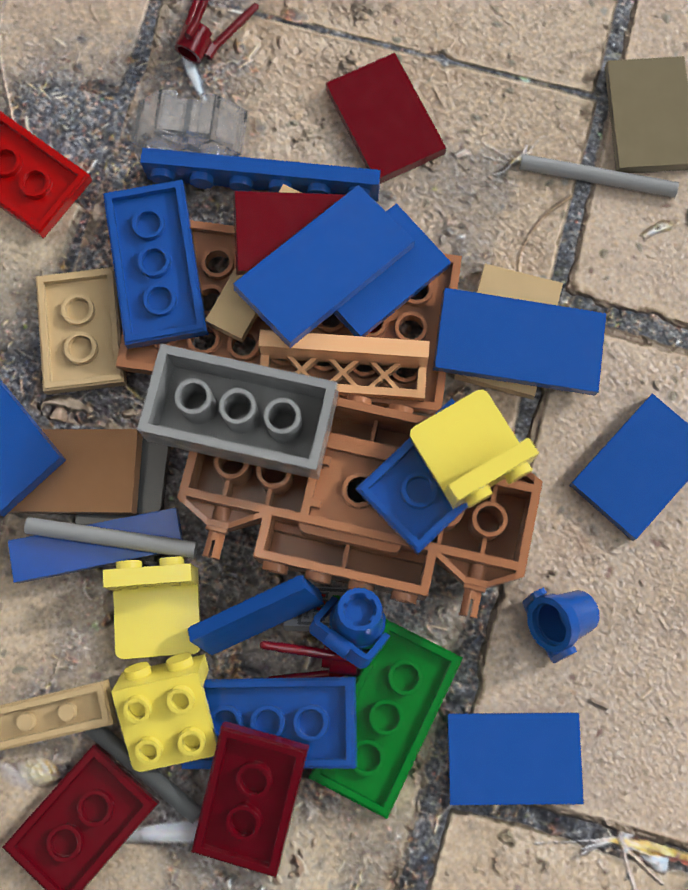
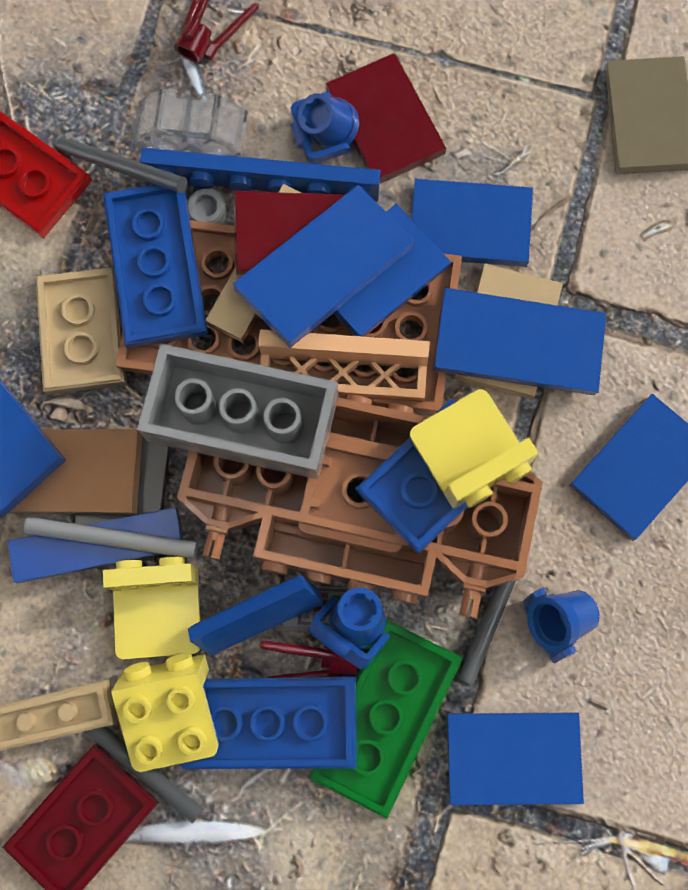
(122, 165): none -> dark grey bar
(207, 206): none -> light grey tile
(250, 798): dark red tile -> none
(328, 121): none -> blue piece
(475, 220): none -> blue tile
(485, 633): none -> dark grey bar
(599, 175): light grey bar -> none

